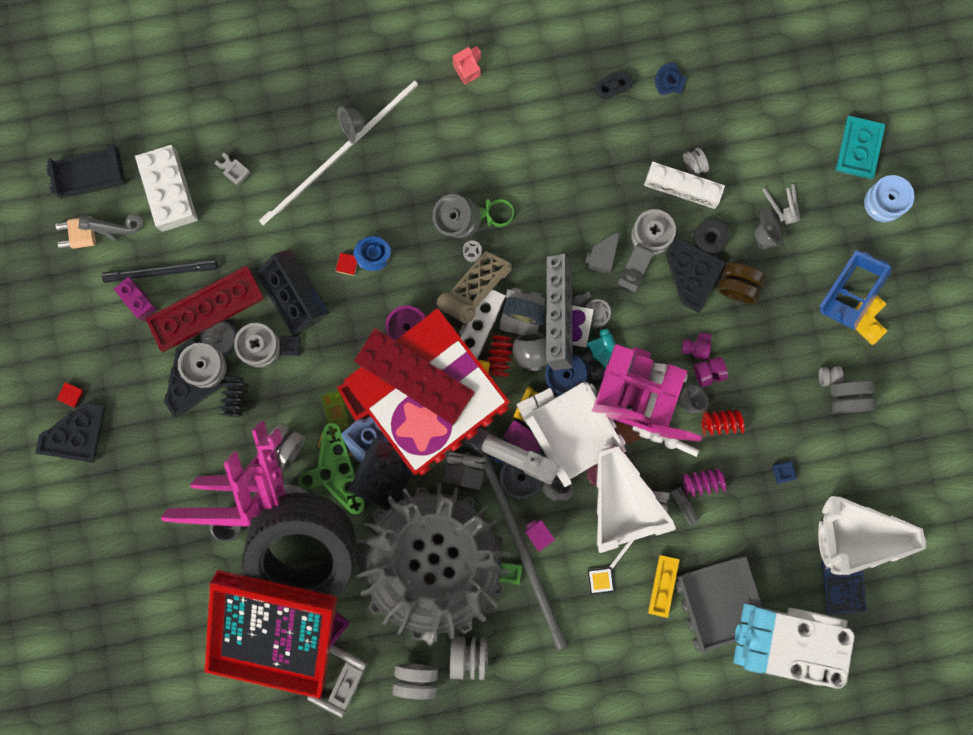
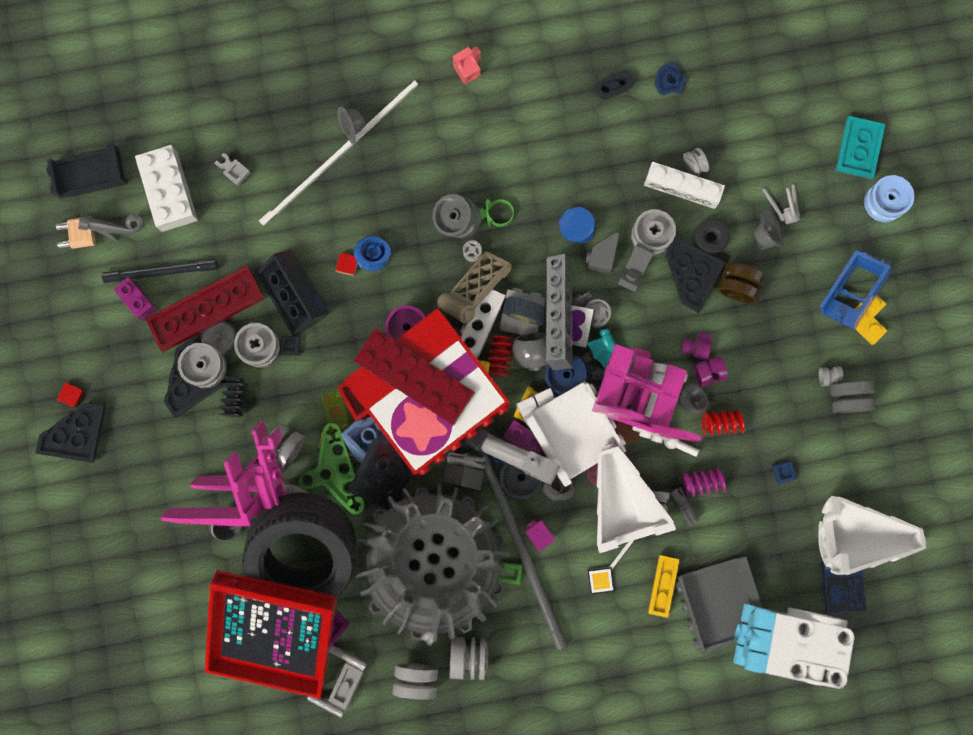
(577, 225): none -> blue hat

